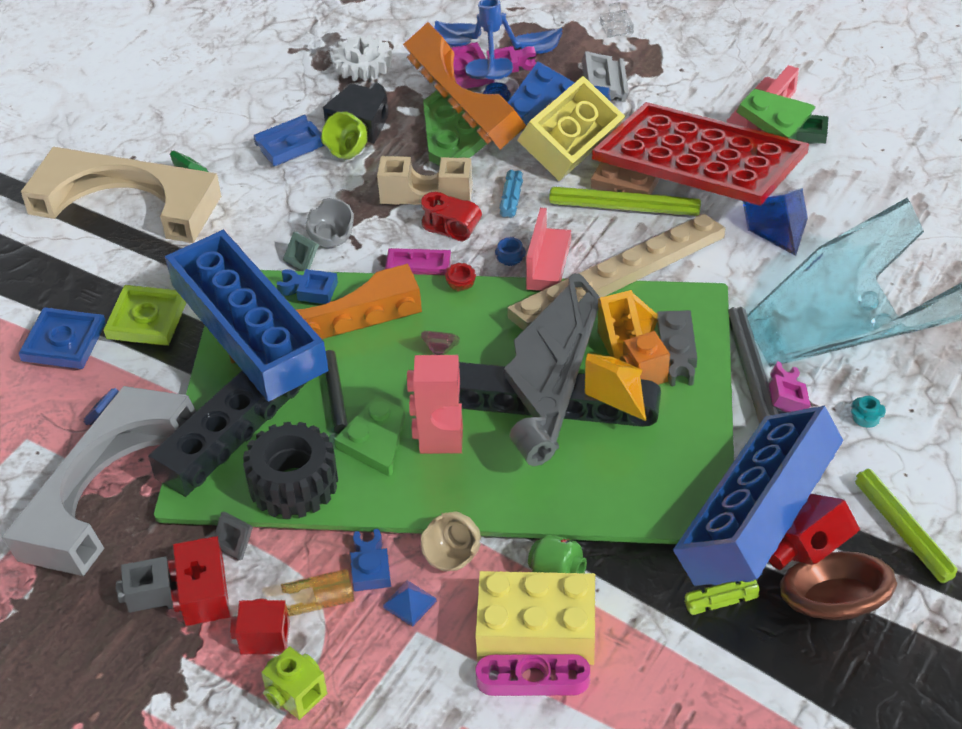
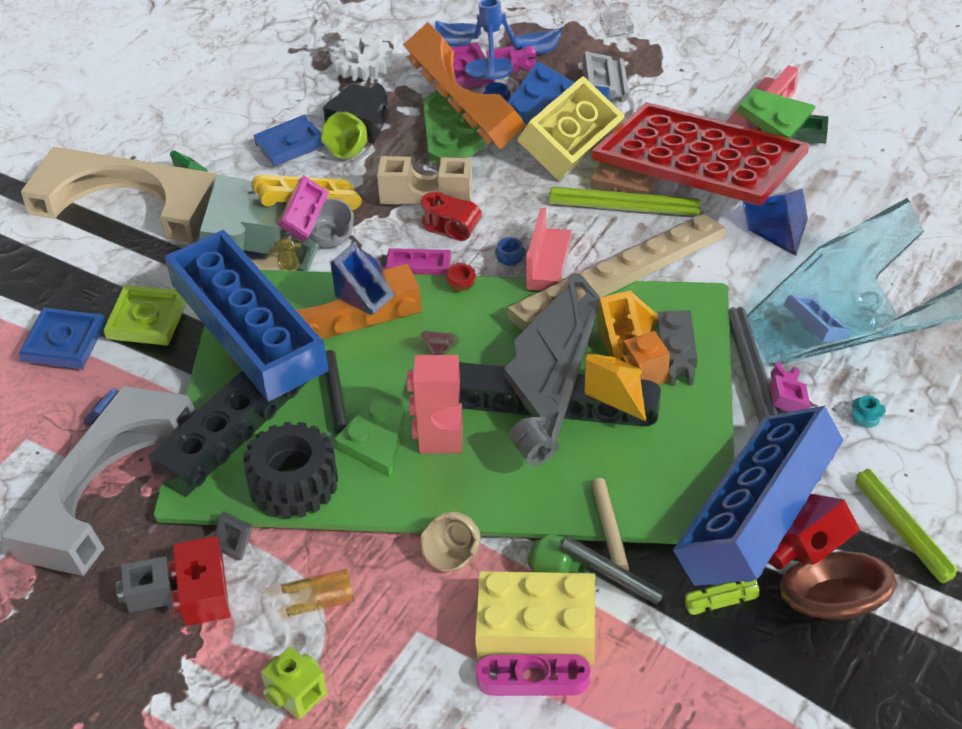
(242, 215): none -> sand green brick
(261, 626): red brick -> none
(279, 189): none -> yellow plate
(286, 251): none -> clear yellow plate
(303, 208): none -> dark pink plate
(311, 287): blue plate -> none
(360, 280): none -> clear blue slope
(369, 563): blue plate -> none
(409, 603): blue slope -> none
(511, 193): dark azure axle -> none
(609, 523): none -> tan bar
(610, 569): none -> pearl dark grey bar
(816, 318): none -> medium blue plate

